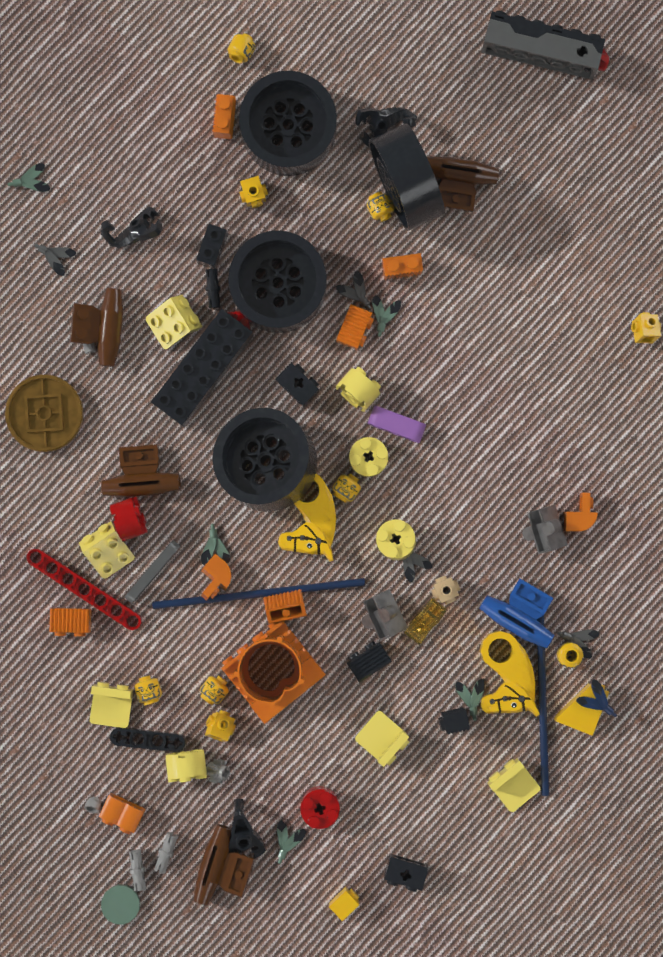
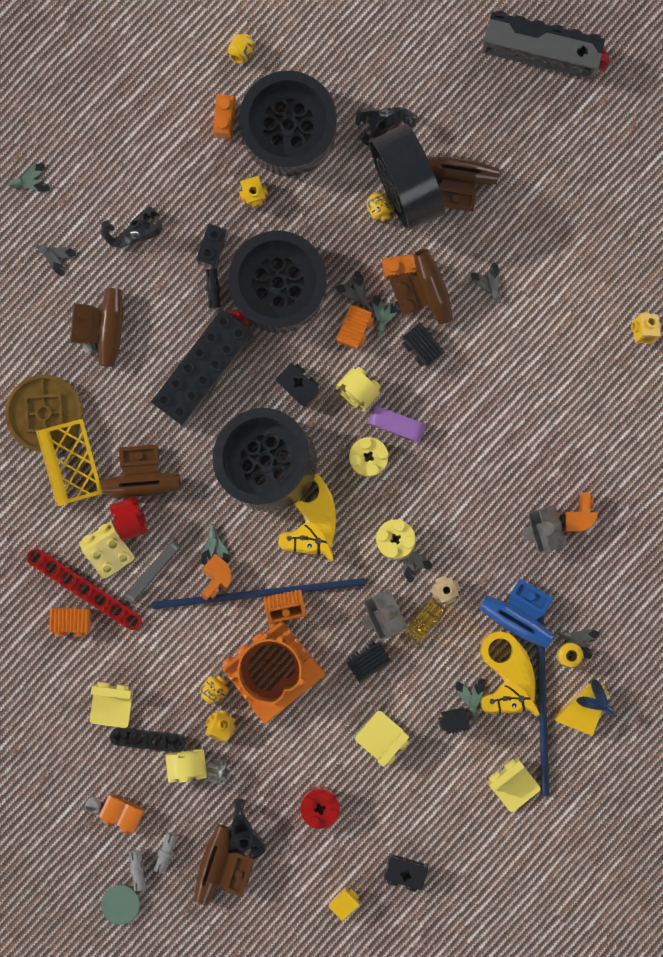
(52, 466): none -> yellow fence
(148, 690): yellow head -> none
(173, 321): light yellow bracket -> none
(286, 843): sand green piece -> none
(346, 488): yellow head -> none
(422, 345): none -> black brick
(423, 289): none -> reddish brown plate
(490, 285): none -> dark grey piece

